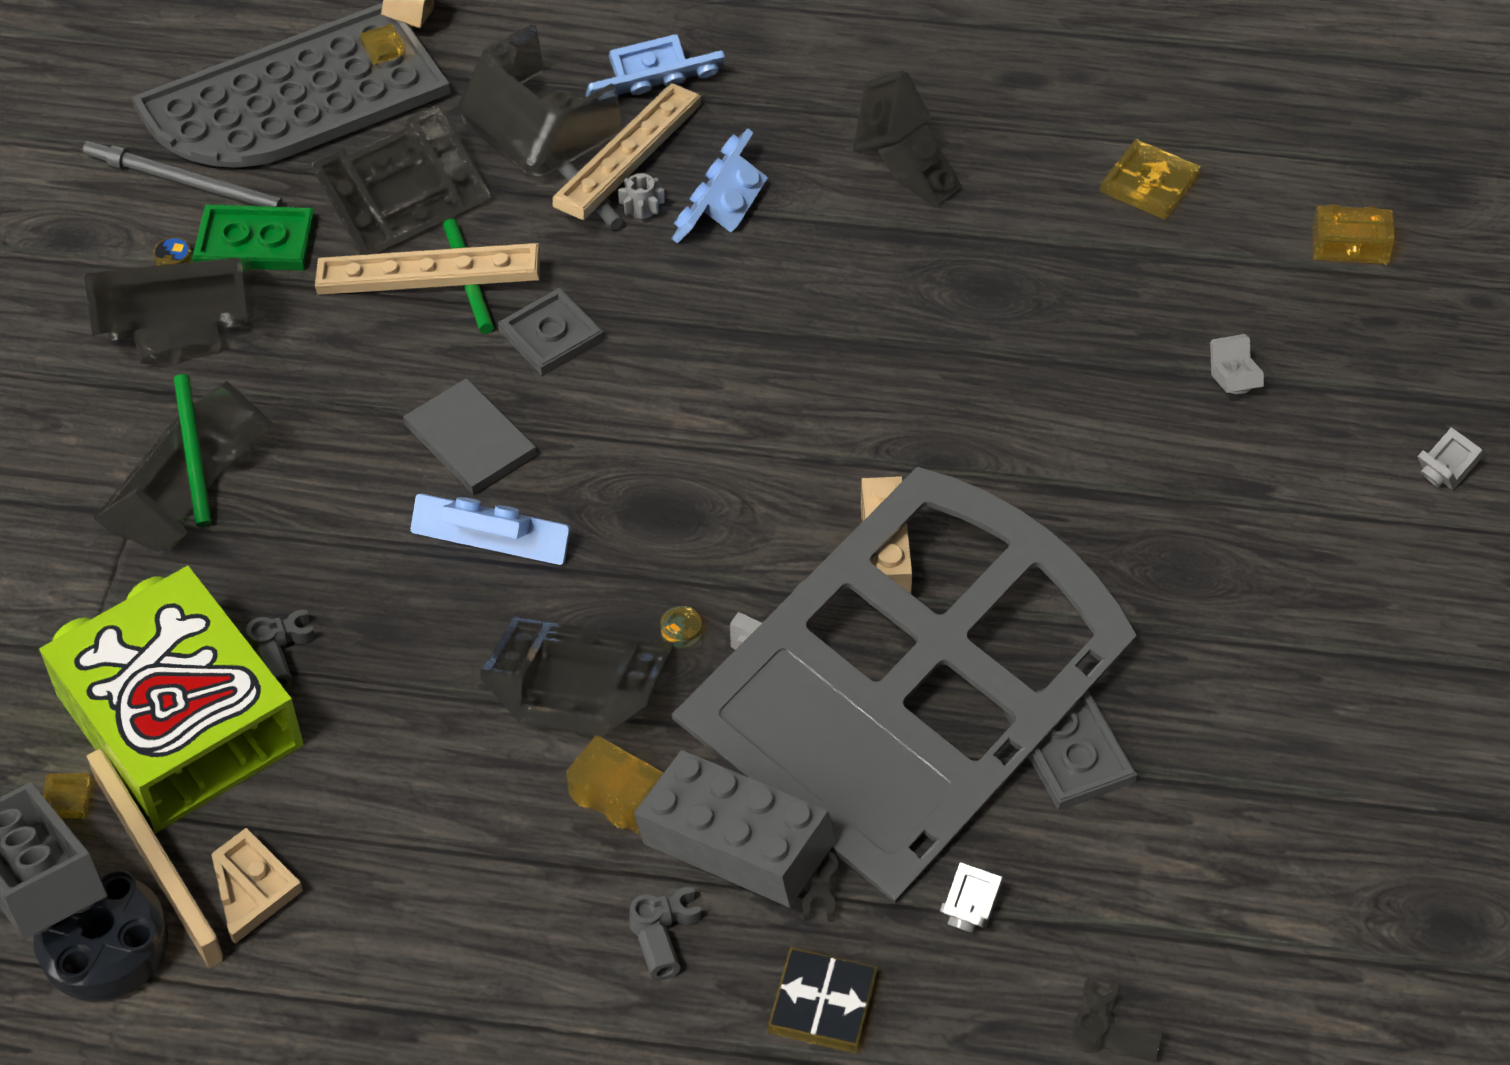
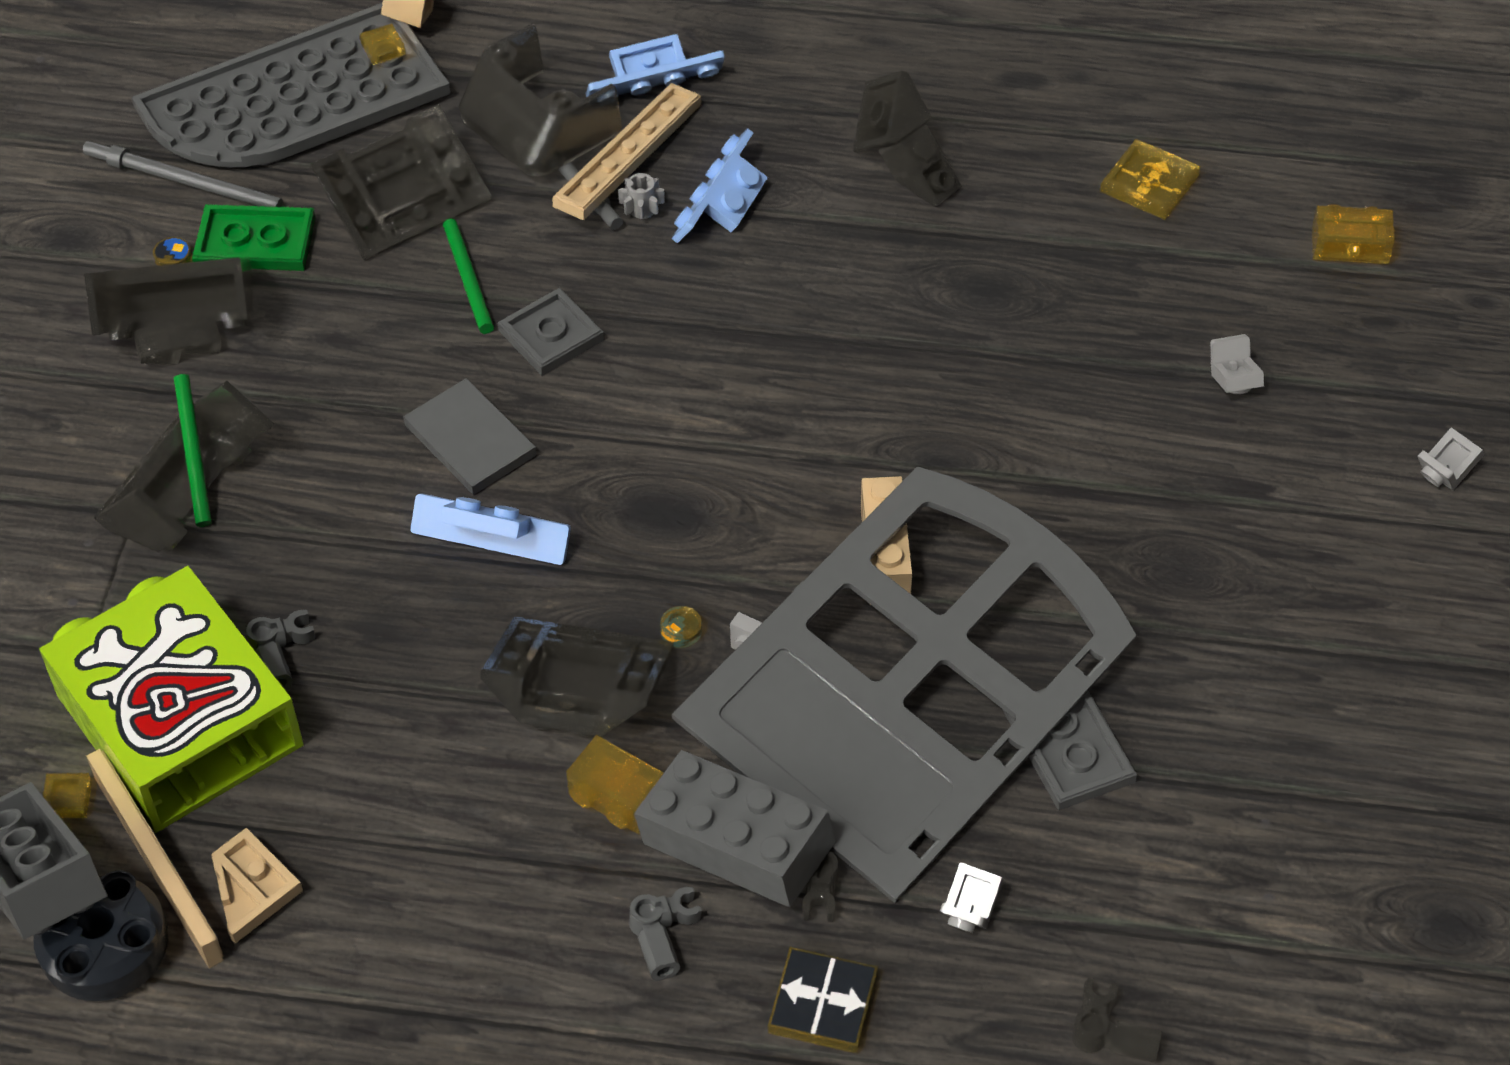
(428, 268): tan tile -> none

